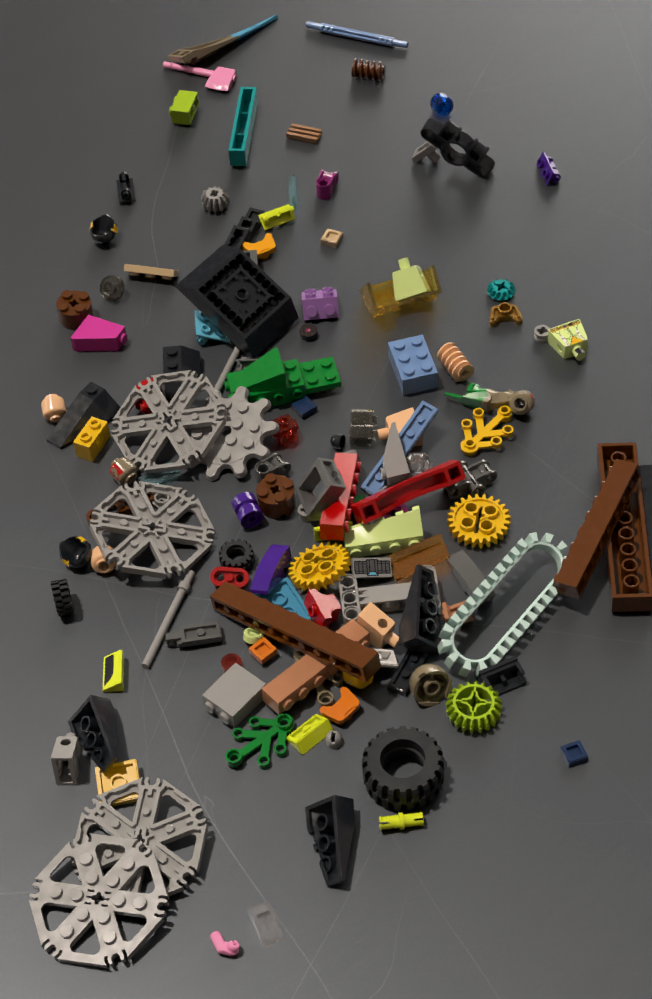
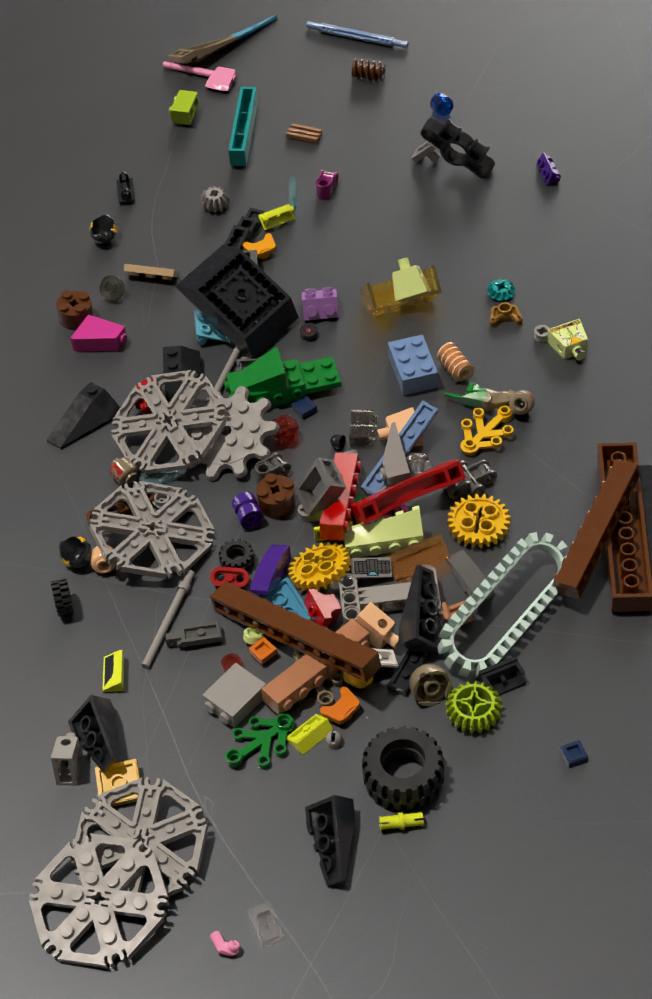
(53, 407): light nougat head -> none
(92, 439): yellow brick -> none
(332, 238): tan tile -> none

